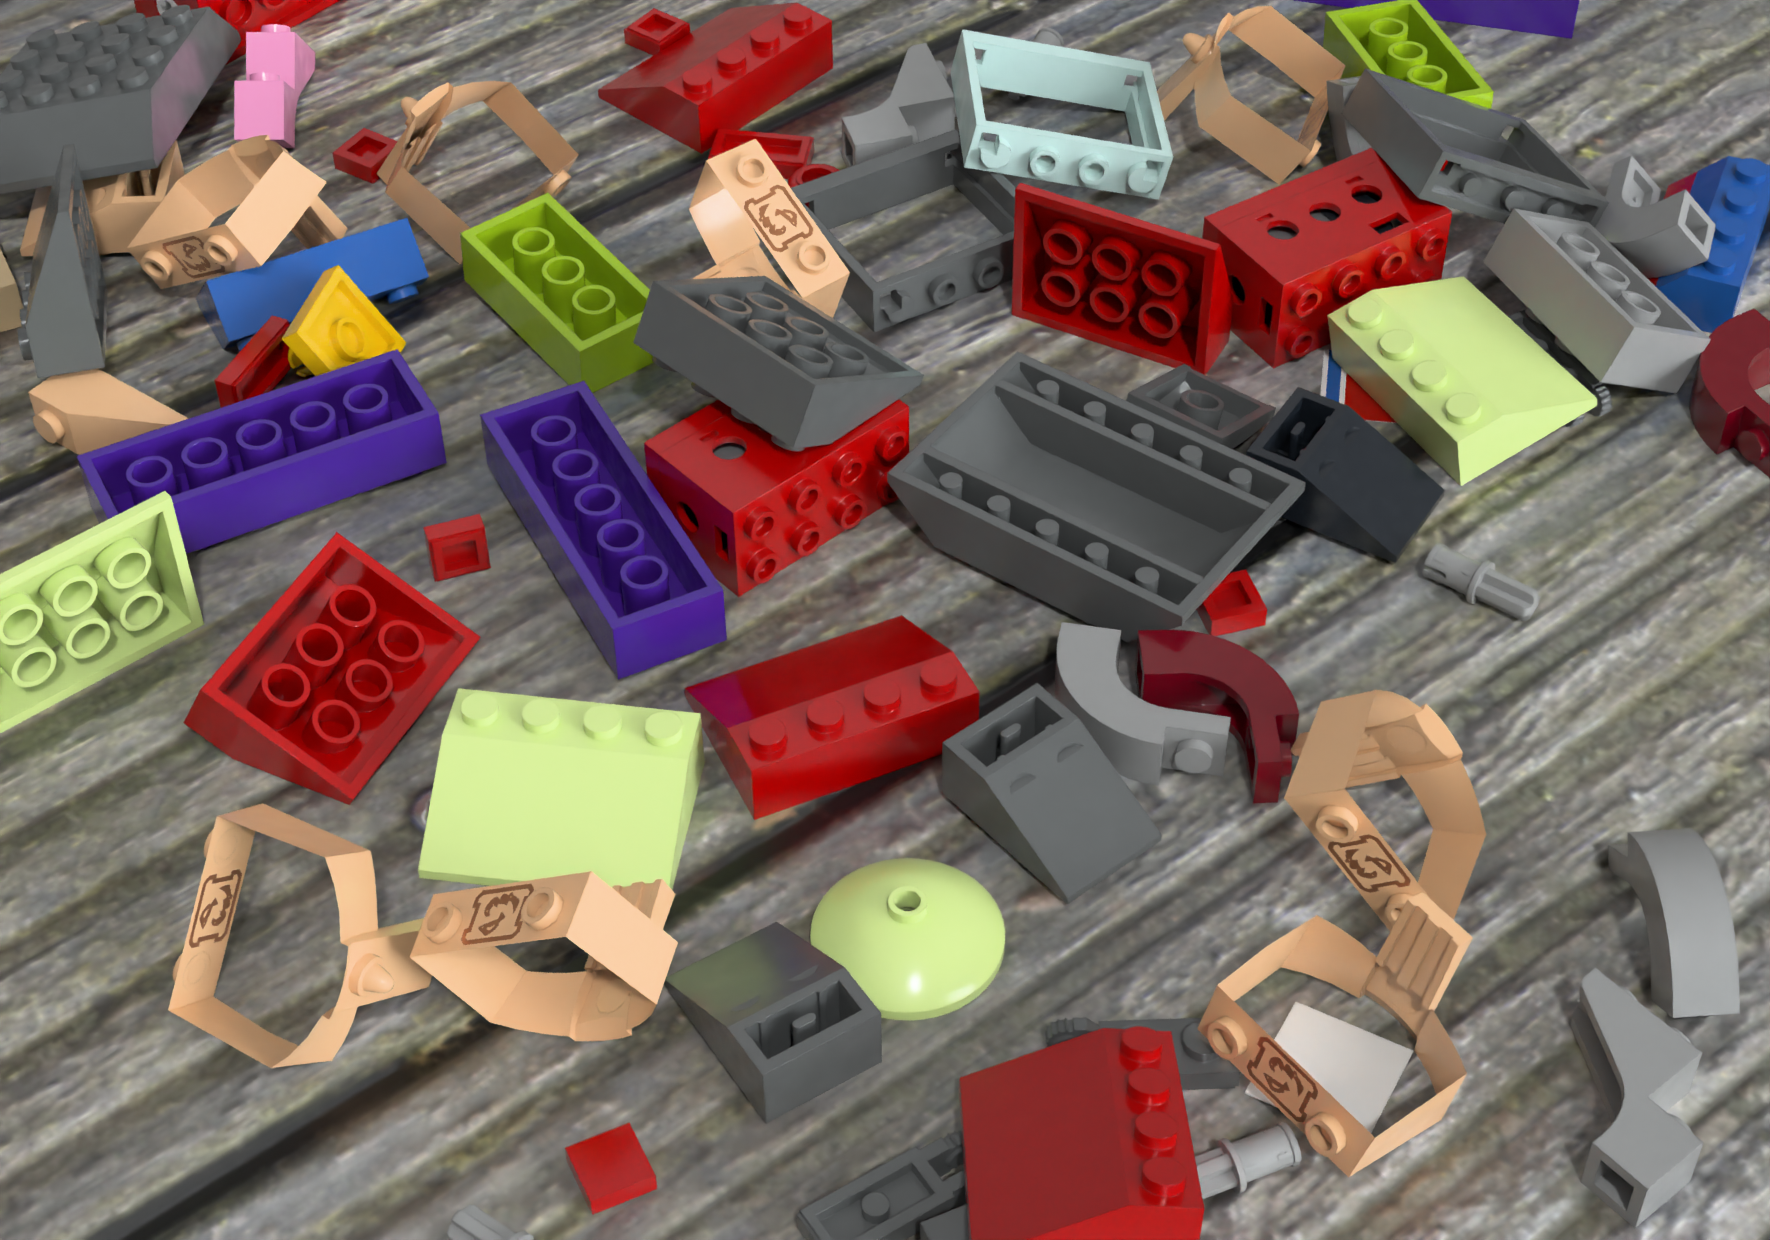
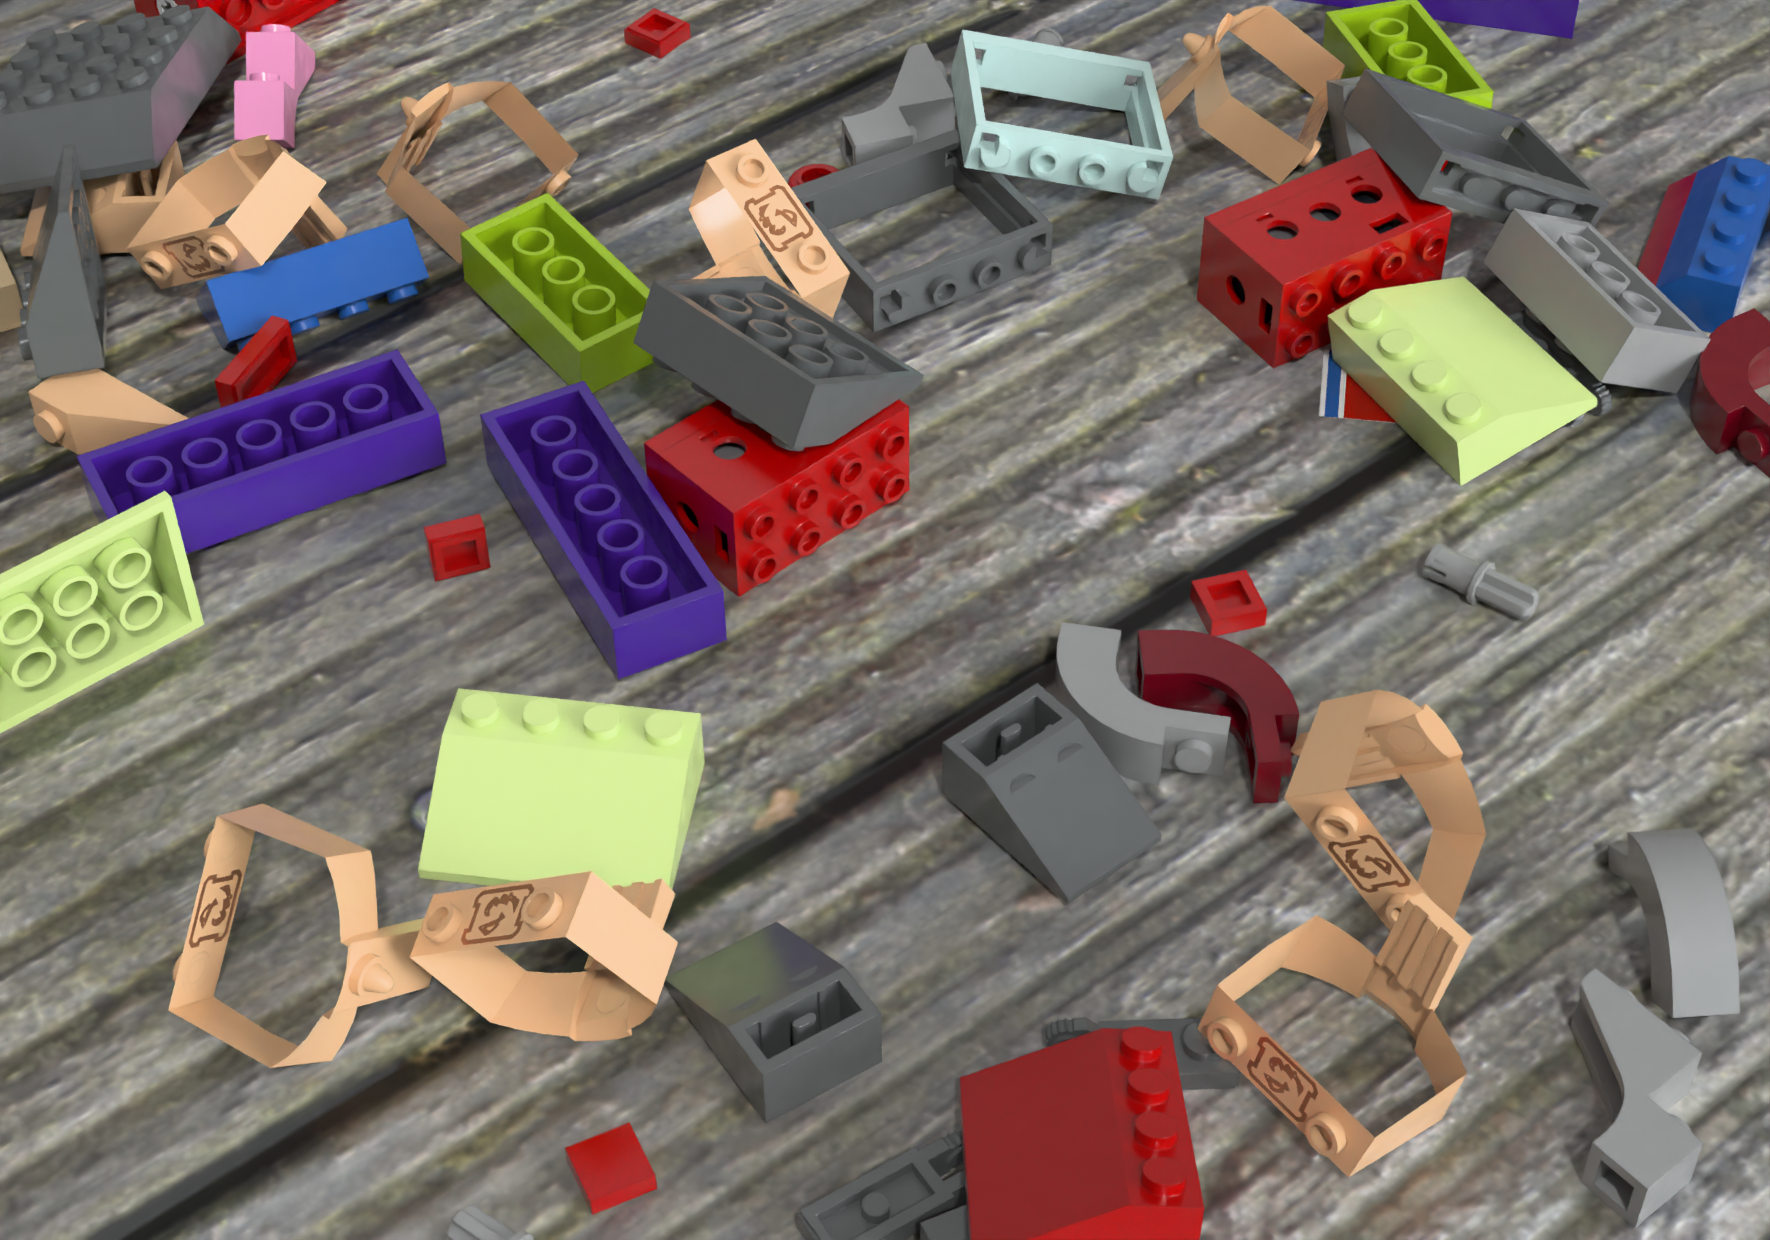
(331, 674): red slope -> none
(337, 327): yellow tile -> none
(363, 154): red tile -> none
(726, 72): red slope -> none
(784, 150): red tile -> none
(835, 713): red slope -> none
(916, 959): yellowish green dish -> none
(1088, 498): dark grey slope -> none
(1119, 280): red slope -> none
(1203, 405): dark grey slope -> none
(1247, 1159): light grey axle -> none
(1344, 1060): white sticker -> none
(1354, 477): black slope -> none
(1649, 233): light grey arch -> none

